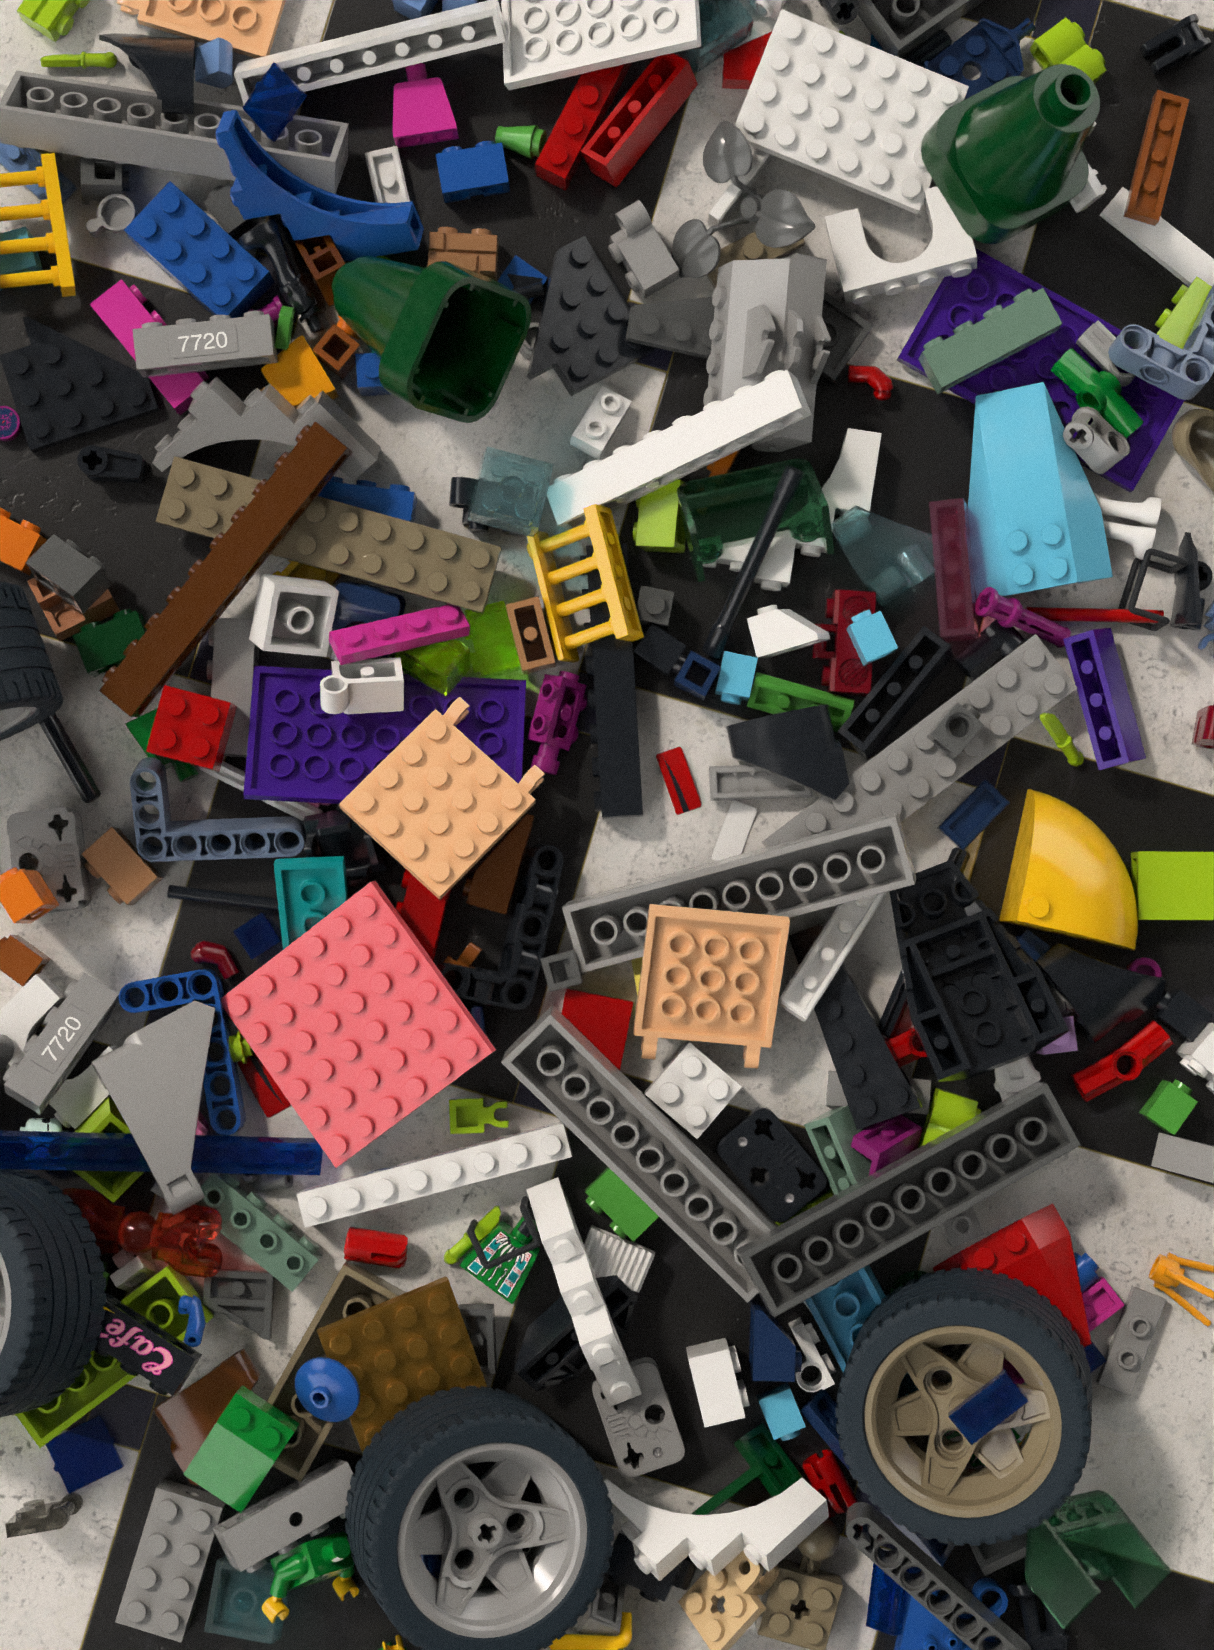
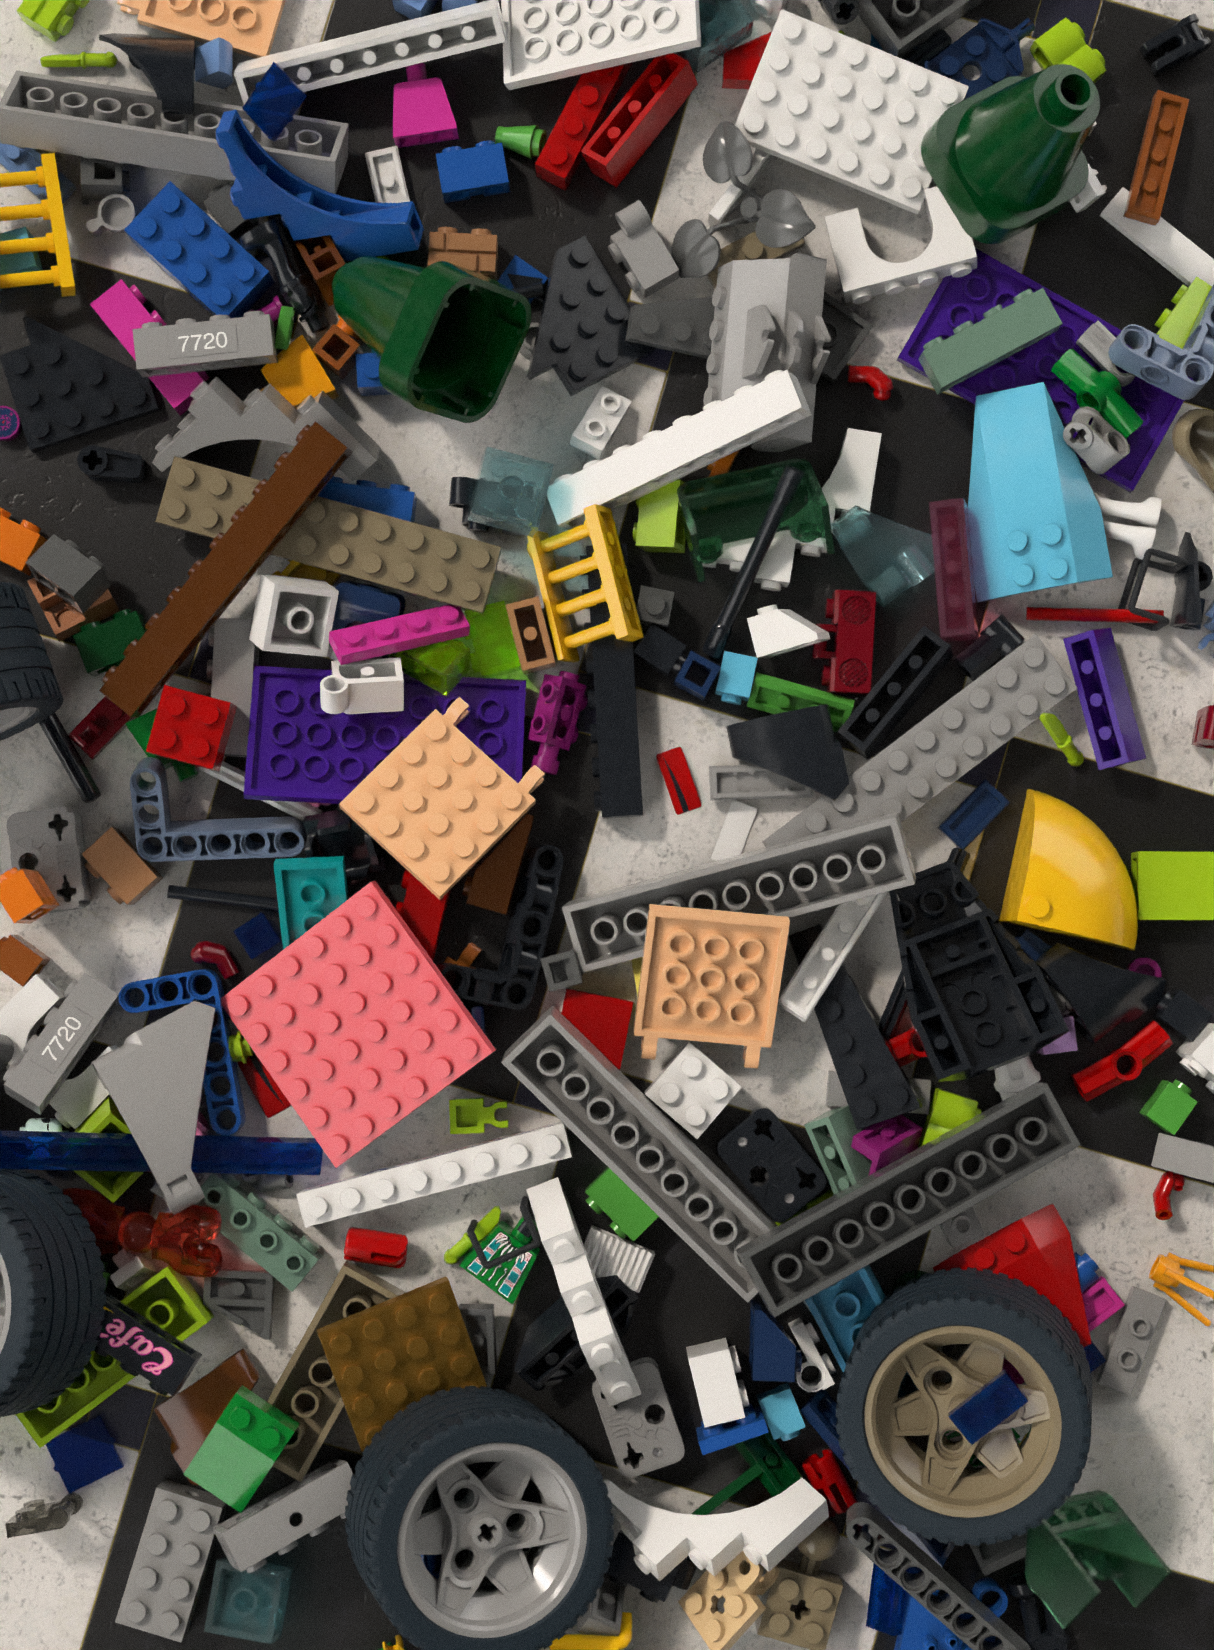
(99, 727): none -> dark red plate
(196, 1321): blue arm -> none
(308, 1565): green torso -> none
(327, 1389): blue dish -> none
(732, 1432): none -> blue plate
(871, 636): medium azure brick -> none
(945, 740): dark grey brick -> none
(1011, 613): magenta pin -> none
(1161, 1195): none -> red arm

